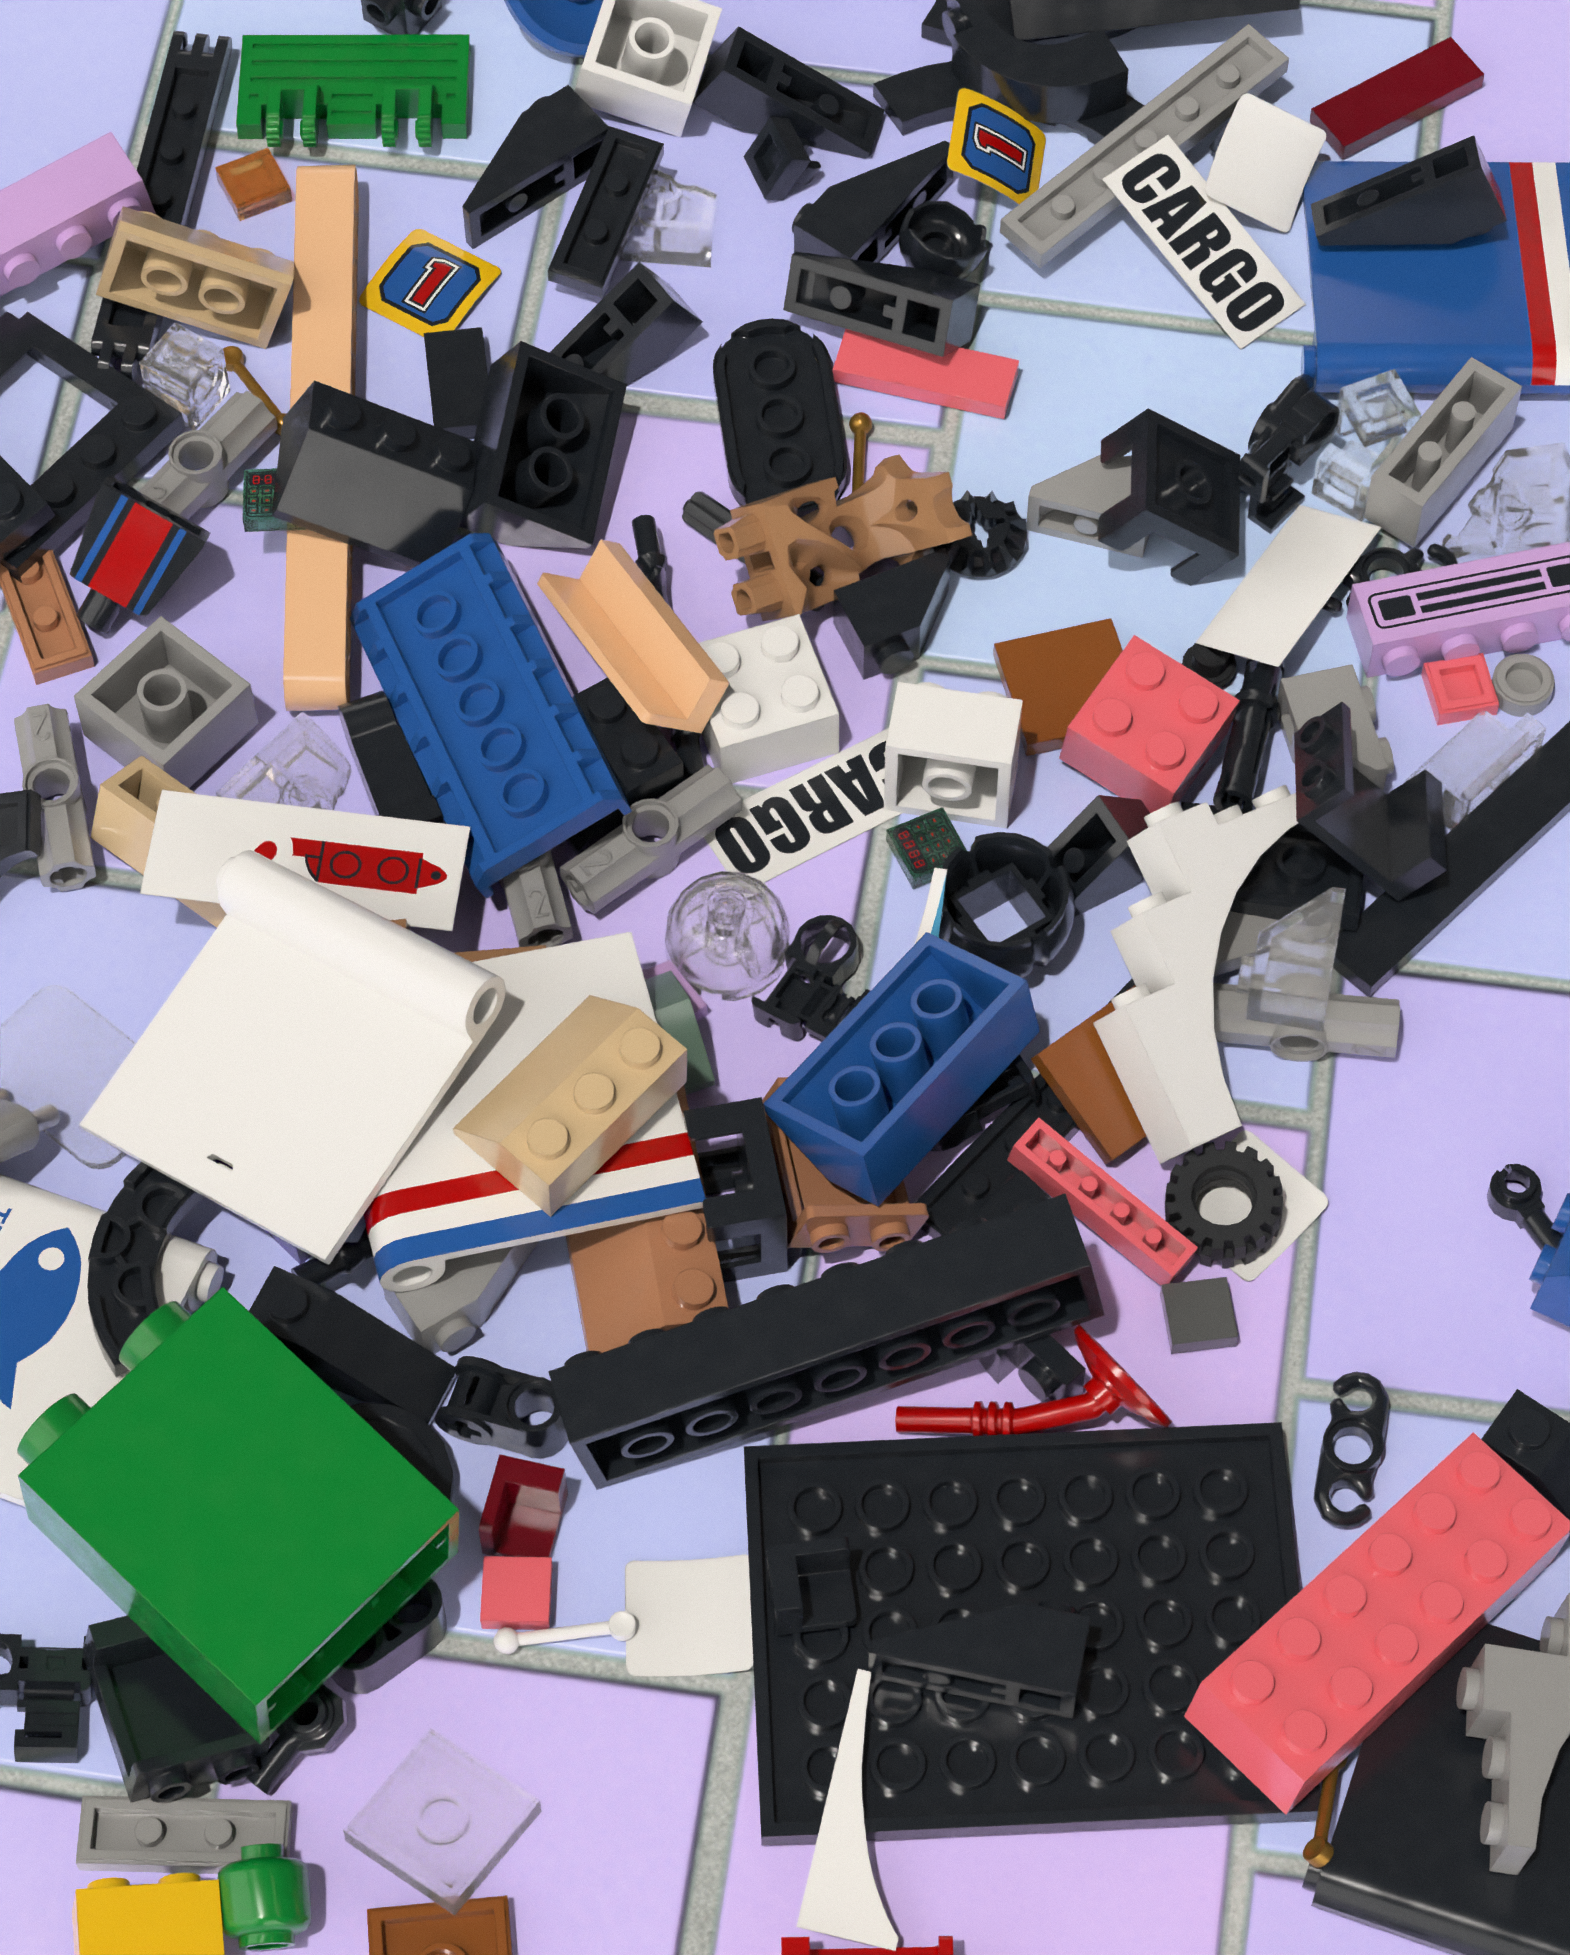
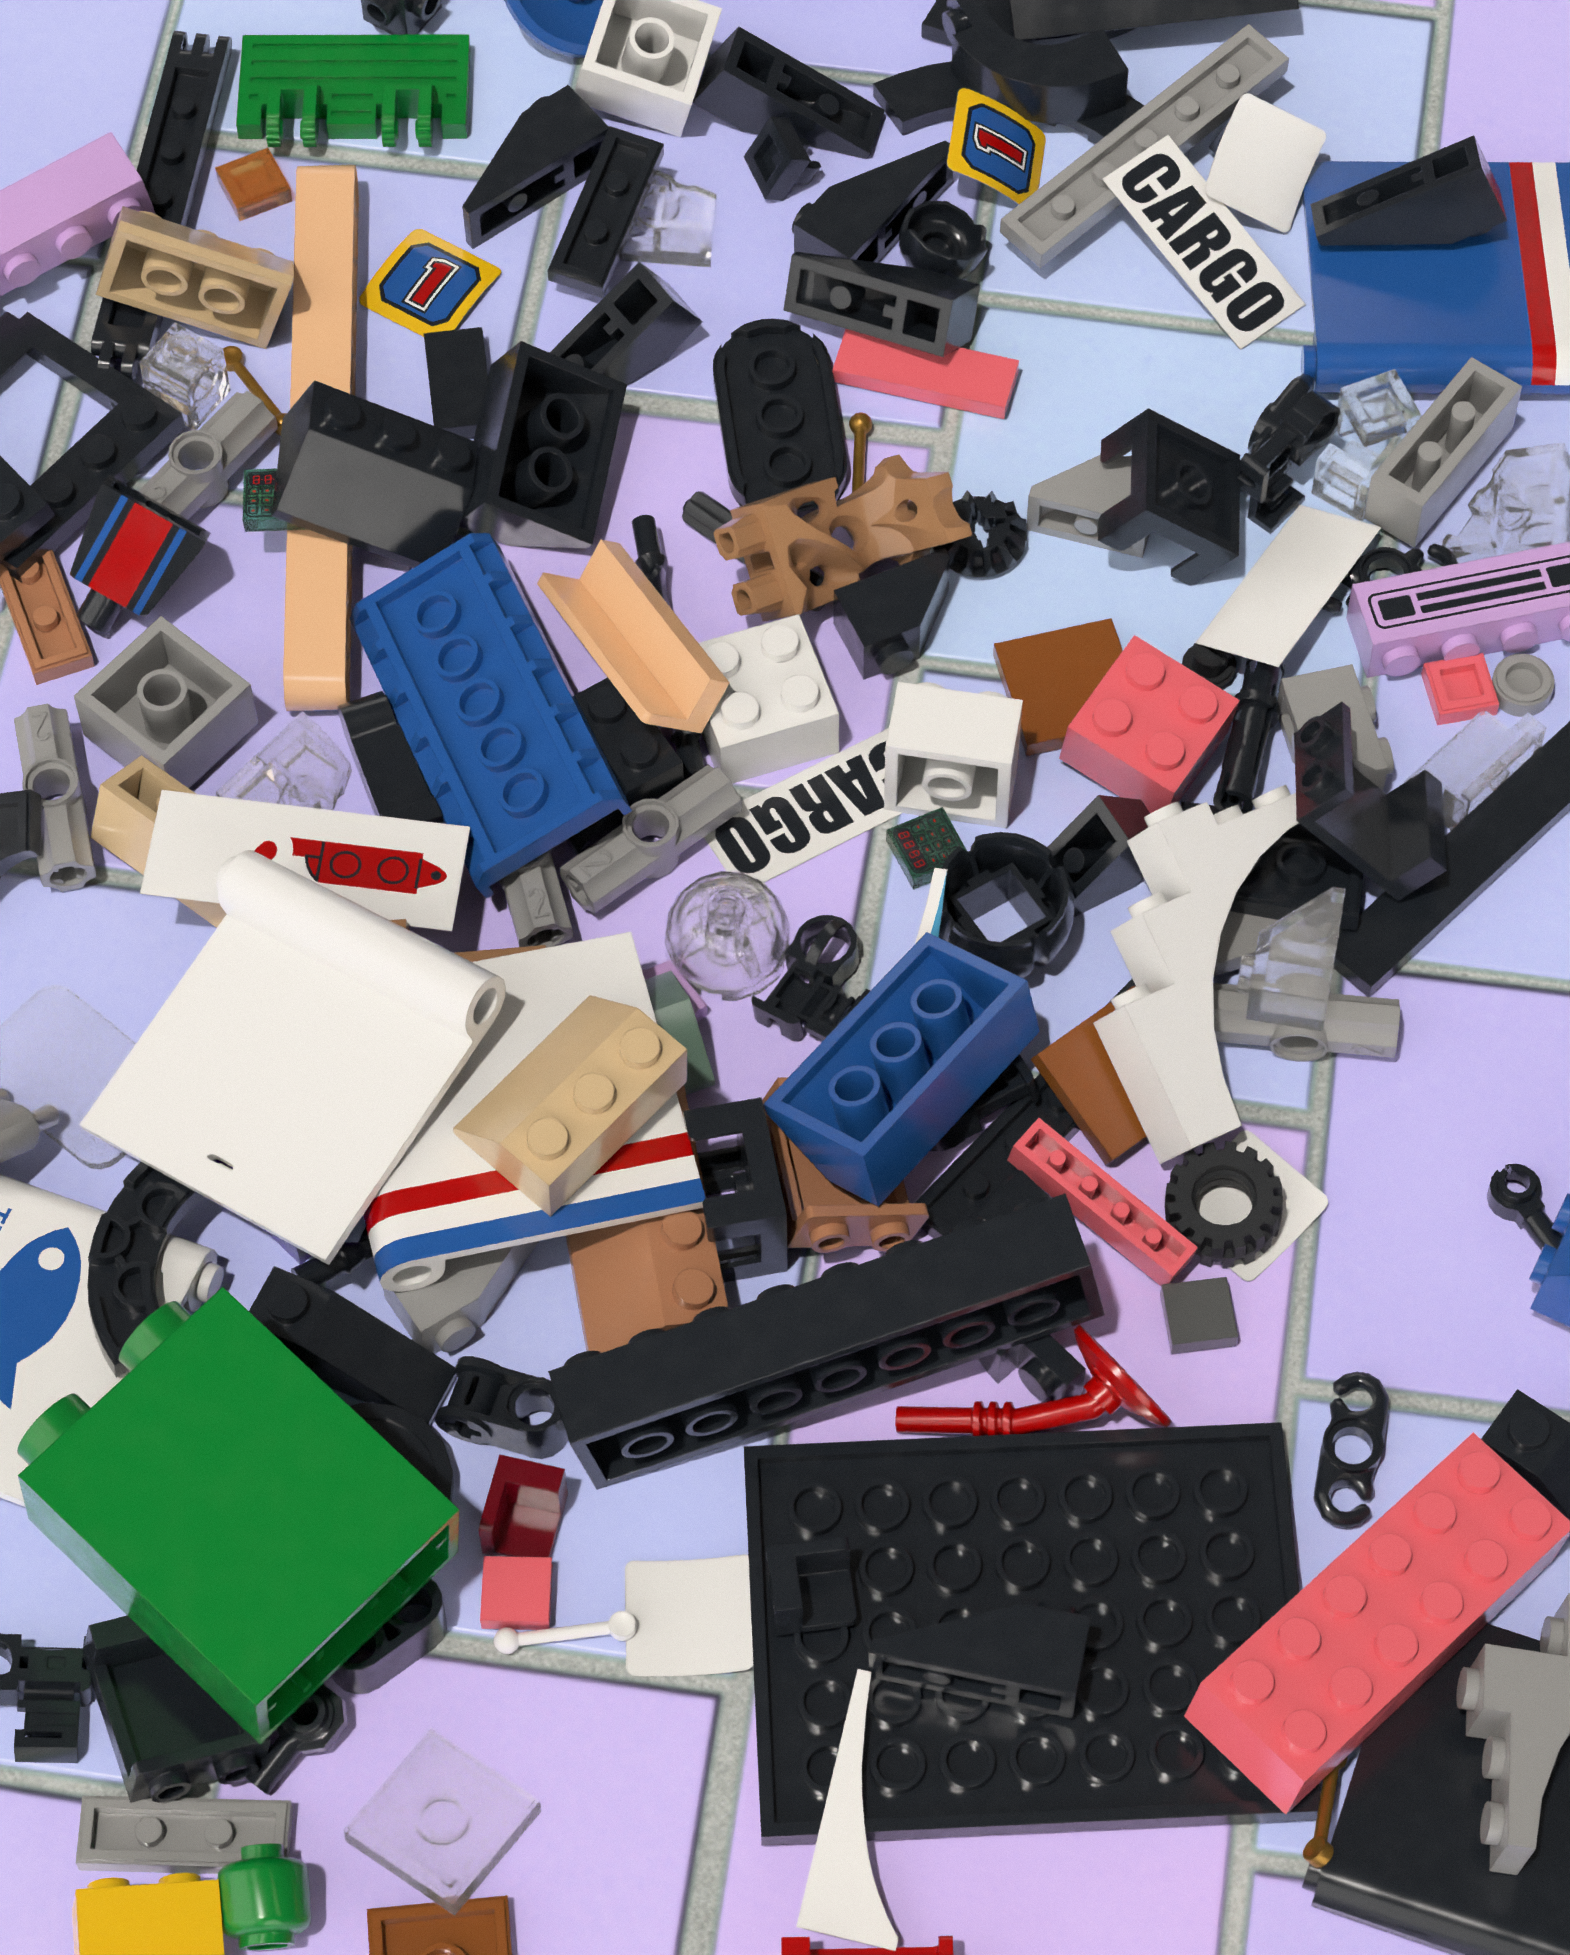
(1397, 97): dark red tile -> none

